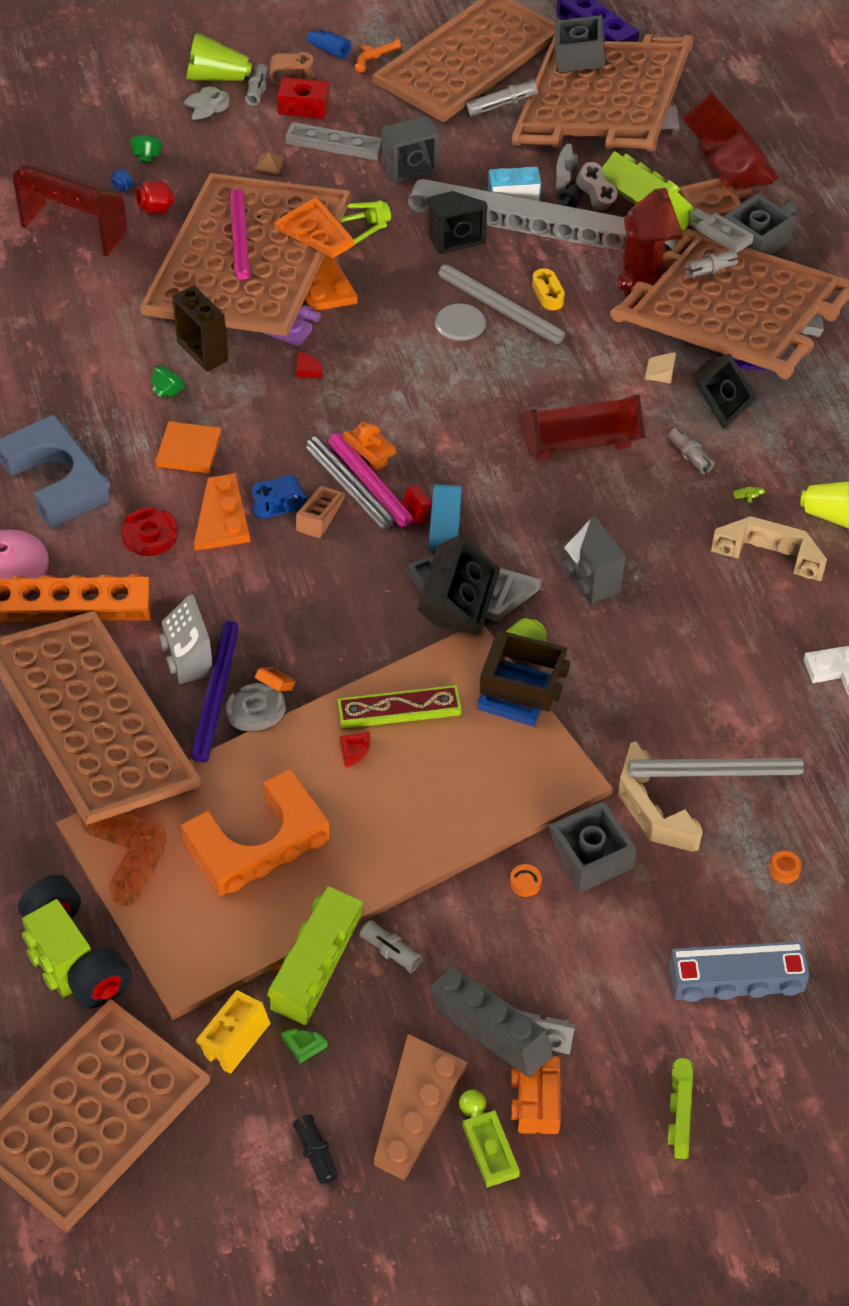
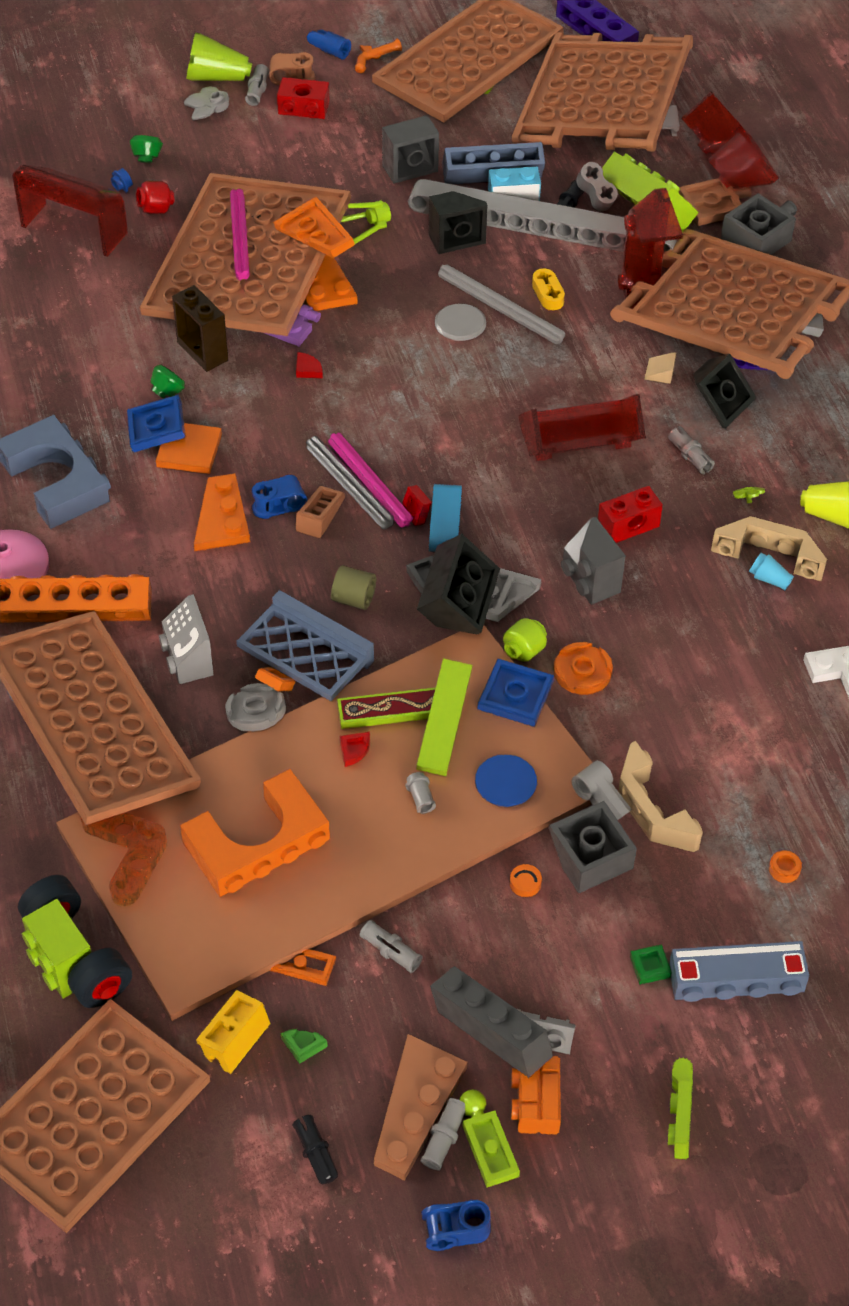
(149, 531): red tile -> none
(155, 423): none -> blue tile
(215, 692): dark purple axle -> none
(269, 164): medium nougat slope -> none
(314, 955): lime wedge -> none
(320, 631): none -> sand blue fence
(334, 141): light grey tile -> none
(353, 587): none -> olive piece
(370, 444): orange hips -> none
(418, 786): none -> light grey pin
(444, 717): none -> lime tile
(444, 1134): none -> light grey pin
(454, 1226): none -> blue piece
(473, 163): none -> sand blue brick
(501, 98): light grey pin -> none
(506, 780): none -> blue piece
(530, 651): dark brown window -> none
(566, 163): light grey slope -> none
(580, 43): dark grey slope -> none
(583, 668): none -> orange tile
(596, 785): none -> light grey piece
(631, 514): none -> red brick
(650, 964): none -> green tile
(711, 263): light grey pin -> none
(715, 767): light grey axle -> none
(720, 230): light grey hinge -> none
(770, 571): none -> medium azure cone

